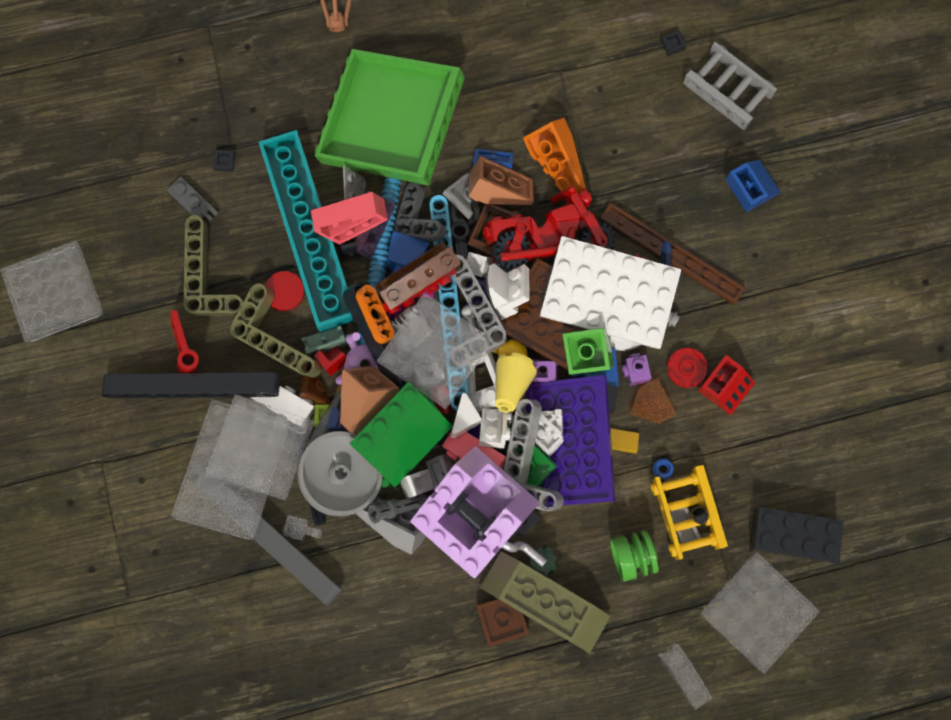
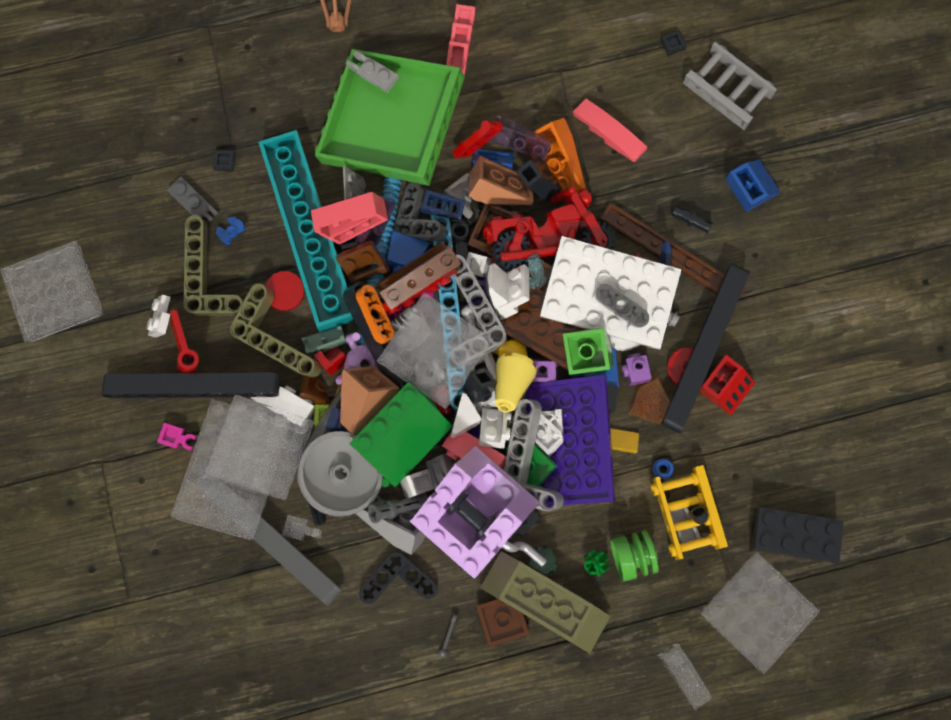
(158, 323): none -> white plate
(174, 436): none -> dark pink plate
(236, 226): none -> blue piece
(360, 257): none -> reddish brown plate
(373, 72): none -> light grey hinge
(401, 572): none -> black beam
(441, 212): none -> dark blue slope
(442, 652): none -> dark grey hinge
(461, 37): none -> coral slope
(478, 138): none -> red plate
(479, 385): none -> black brick
(521, 139): none -> slope
(537, 271): none -> clear light blue arm
(539, 178): none -> black slope
(596, 562): none -> green gear
(610, 130): none -> coral slope
(612, 292): none -> dark grey beam
(692, 219): none -> black pin
(705, 348): none -> black beam

